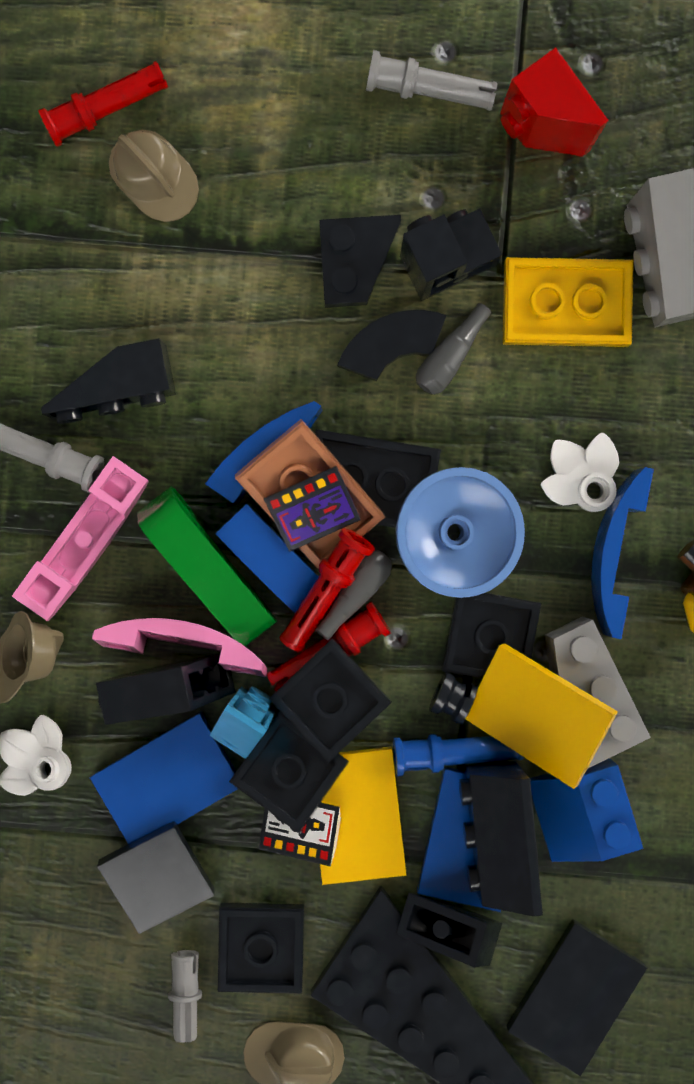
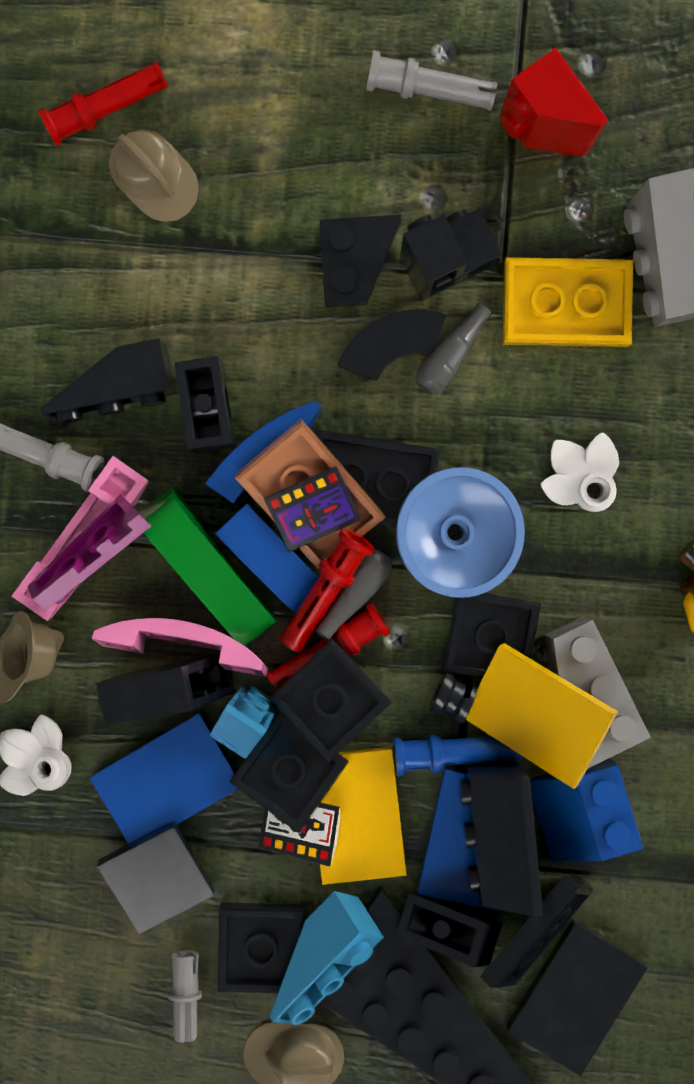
(88, 552): none -> magenta wing
(205, 404): none -> black brick
(329, 947): none -> dark azure slope
(537, 932): none -> black tile
(630, 497): blue slope -> none

